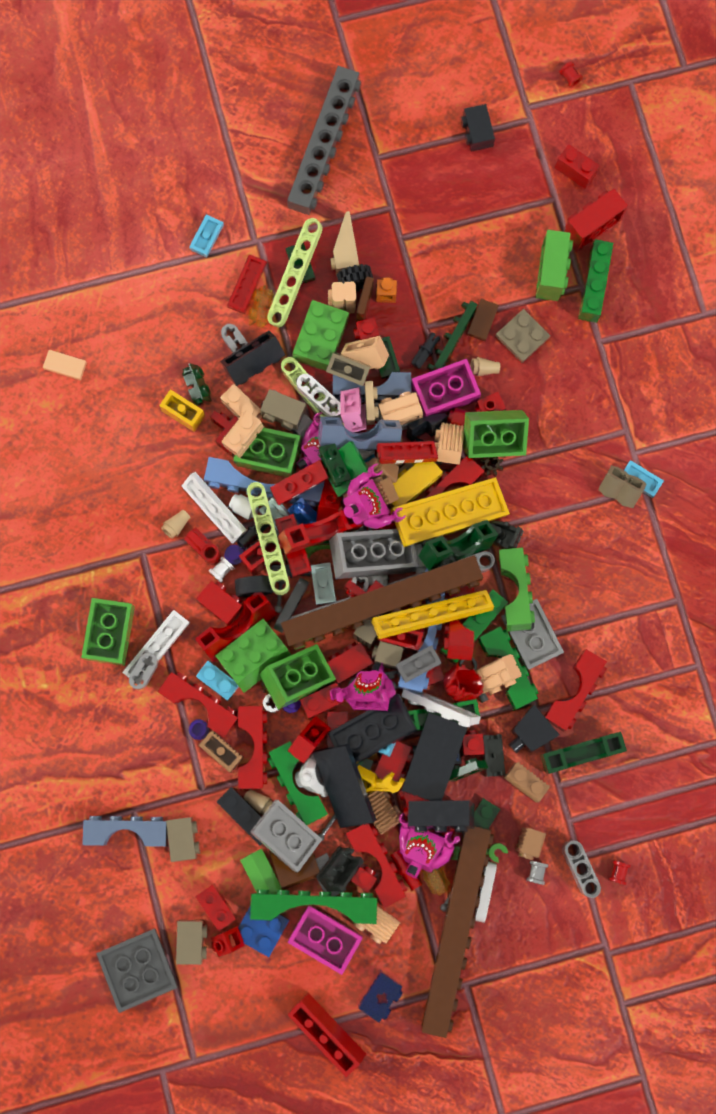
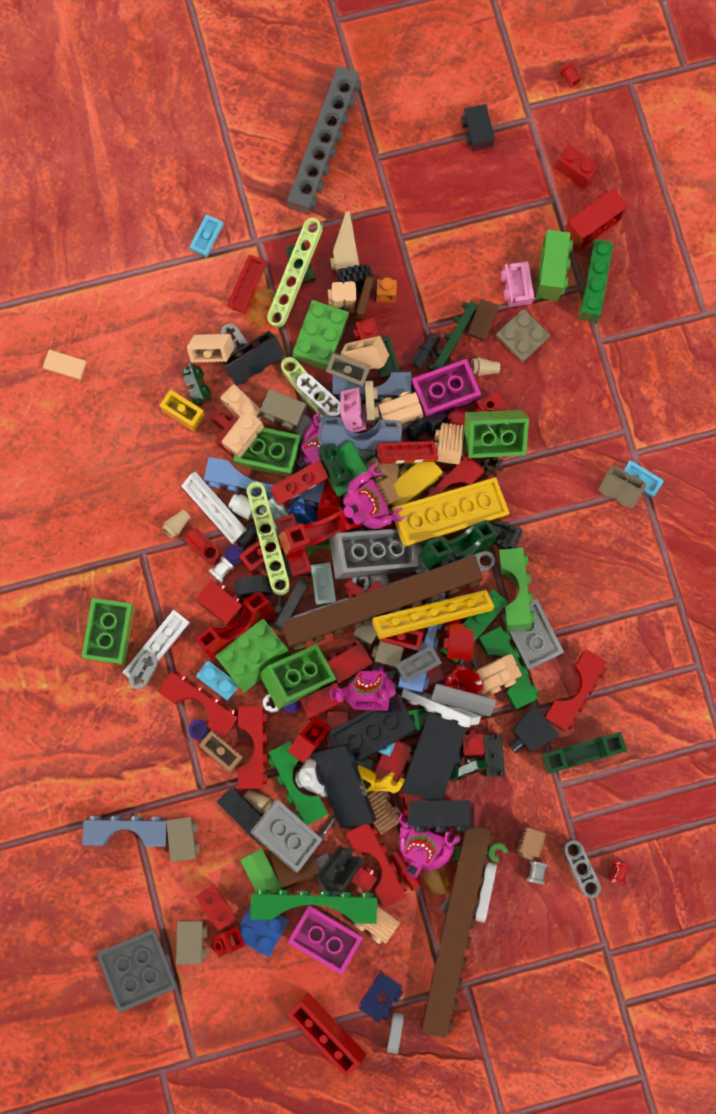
(210, 348): none -> light nougat brick
(395, 1033): none -> light grey beam
(463, 700): none -> light grey tile
(485, 814): dark green plate -> none
(518, 284): none -> bright pink hinge
(526, 782): medium nougat brick -> none

